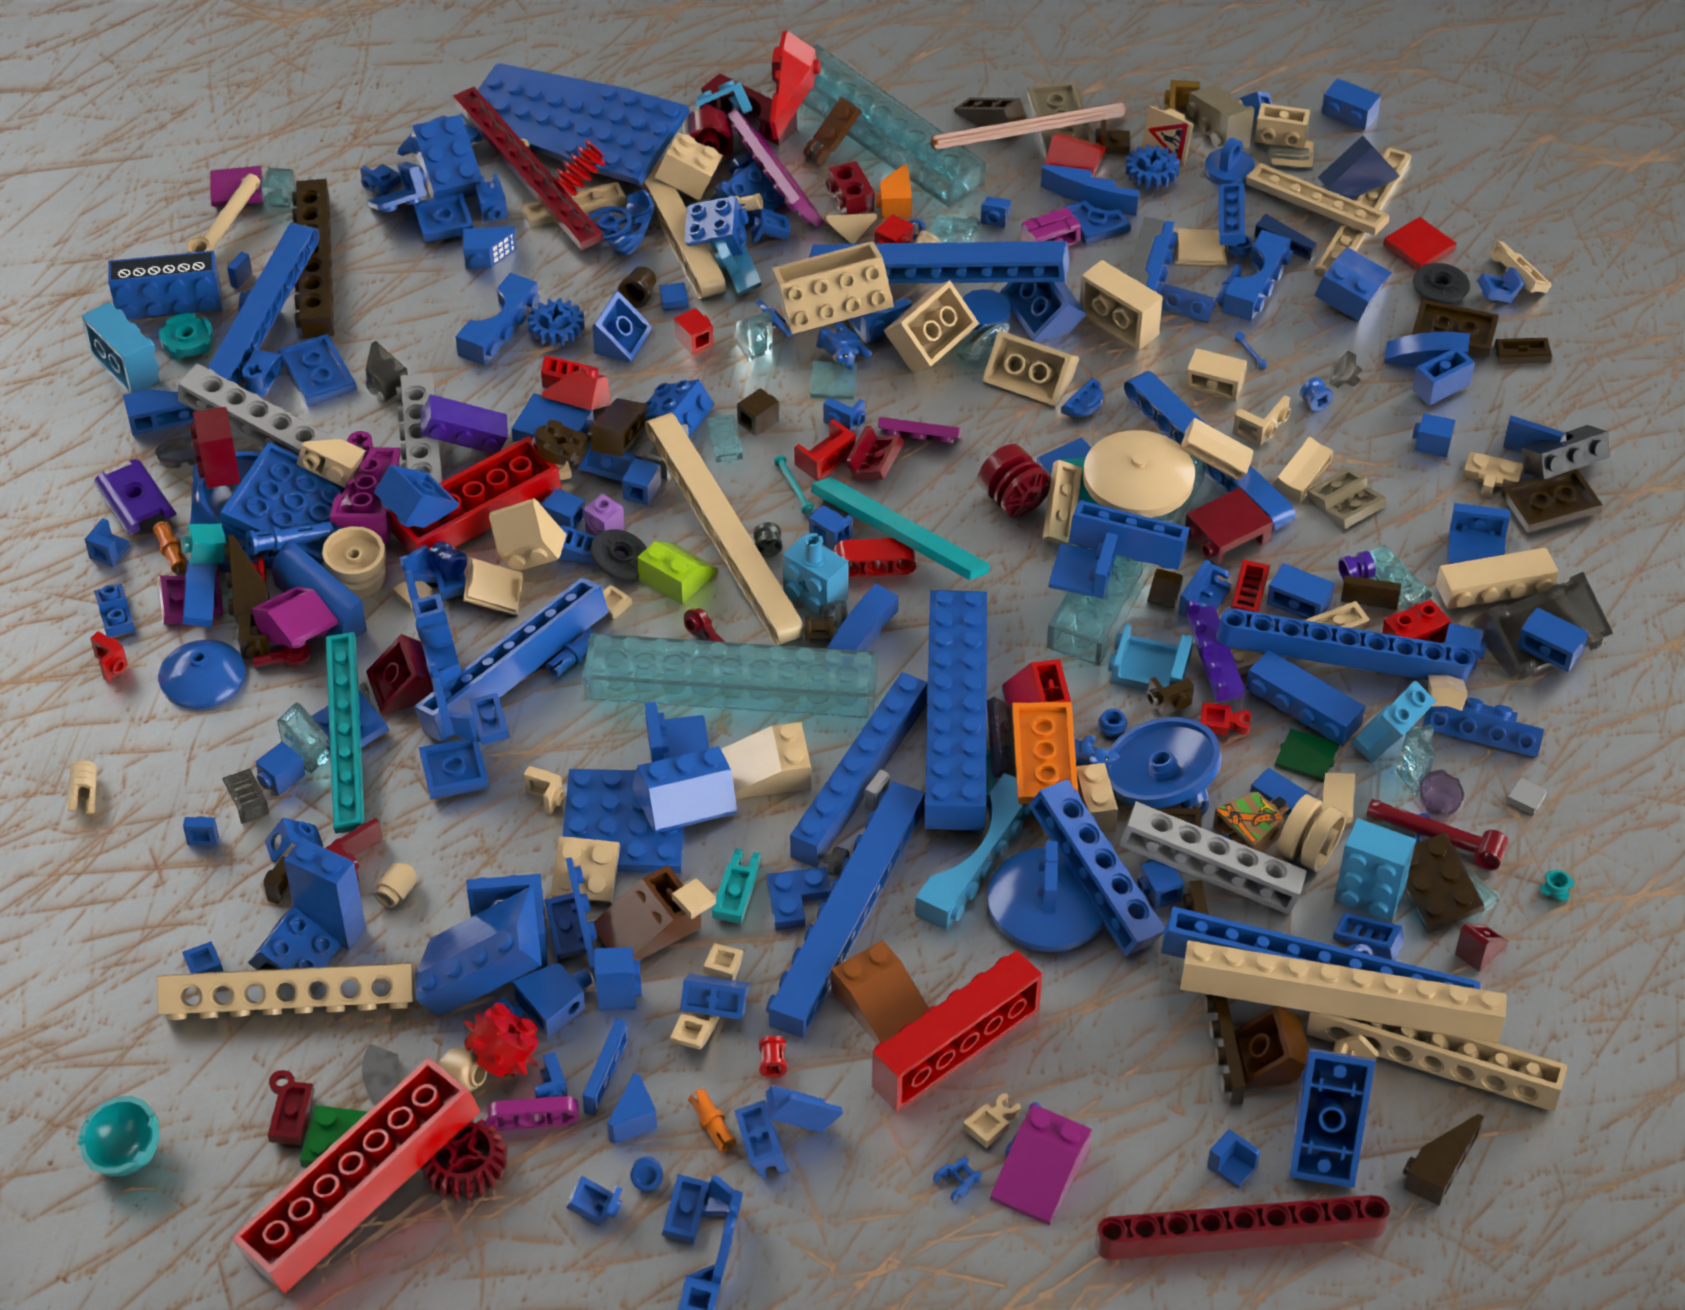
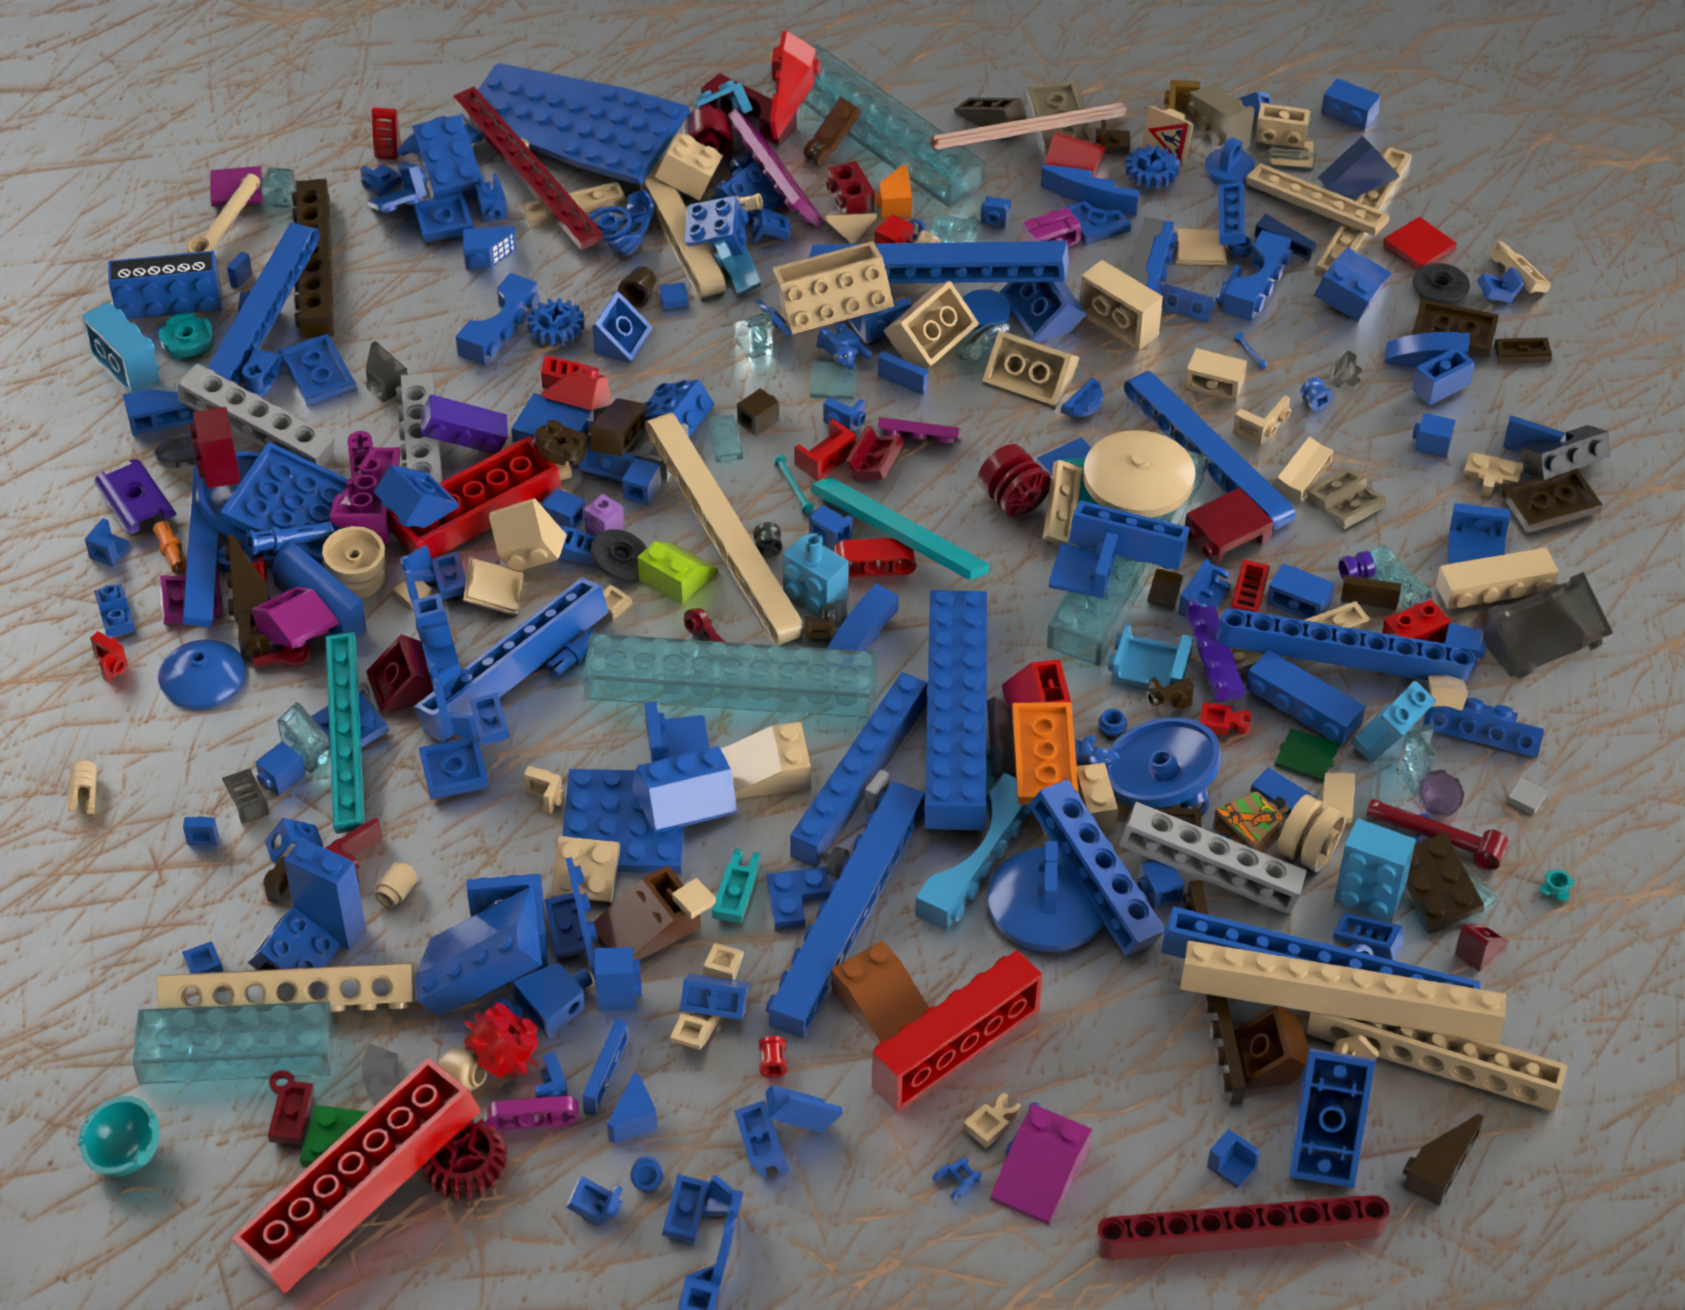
(204, 543): teal brick -> none
(233, 1042): none -> clear light blue brick
(331, 459): tan slope -> none
(385, 147): none -> red slope
(447, 559): clear blue wheel -> none
(580, 167): red piece -> none
(694, 331): red brick -> none
(712, 1120): orange pin -> none
(903, 373): none -> blue tile
(1217, 449): tan piece -> none
(1554, 639): blue brick -> none

